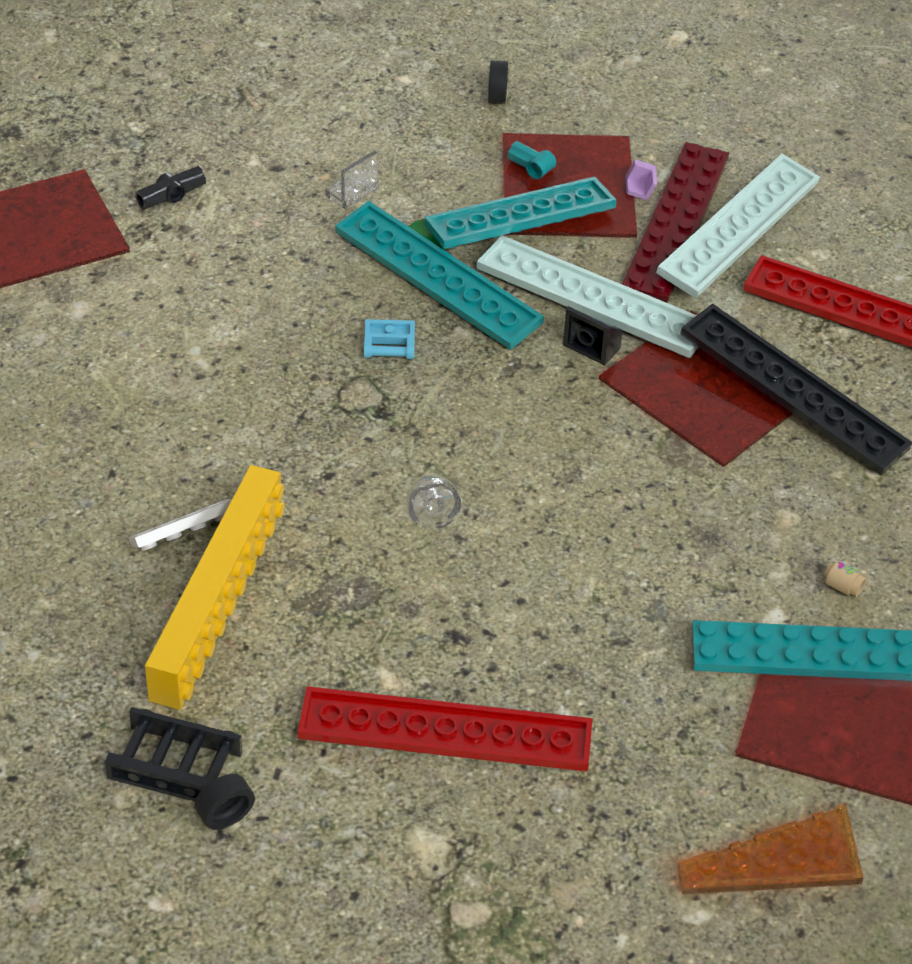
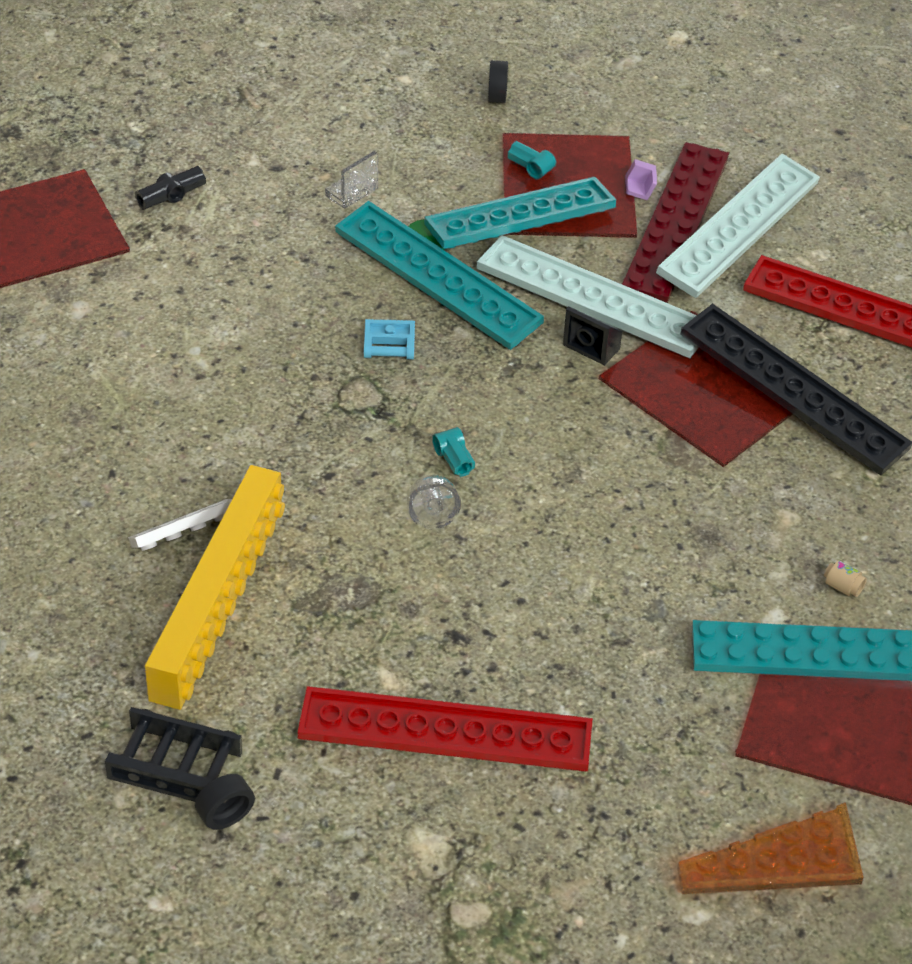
(452, 446): none -> teal piece

